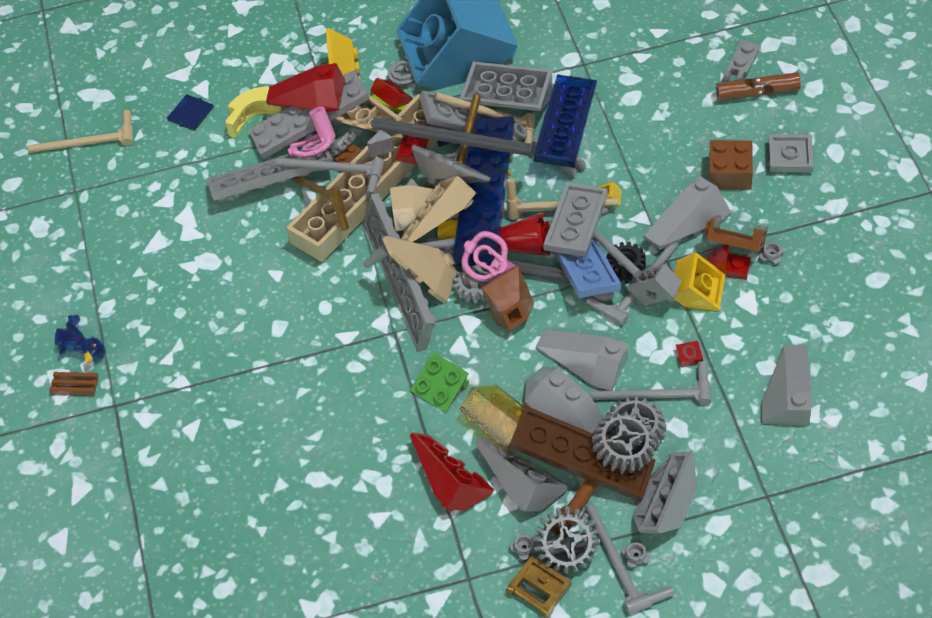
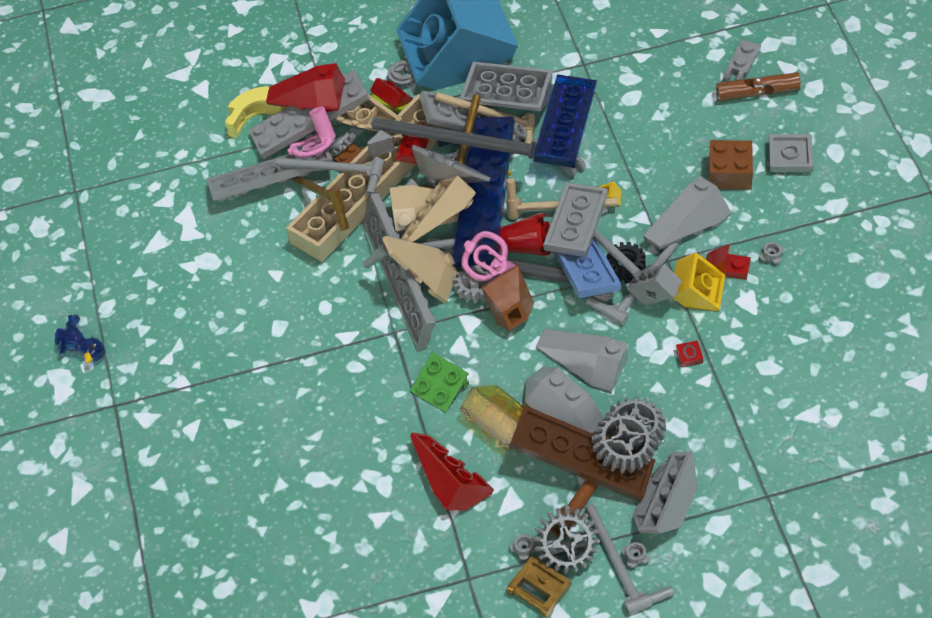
(75, 380): dark orange tile -> none
(124, 135): tan bar -> none
(190, 112): clear blue piece -> none
(342, 52): yellow slope -> none
(447, 229): yellow slope -> none
(518, 478): light grey wedge -> none
(700, 392): light grey bar -> none
(719, 235): dark orange panel -> none
(789, 389): light grey wedge -> none

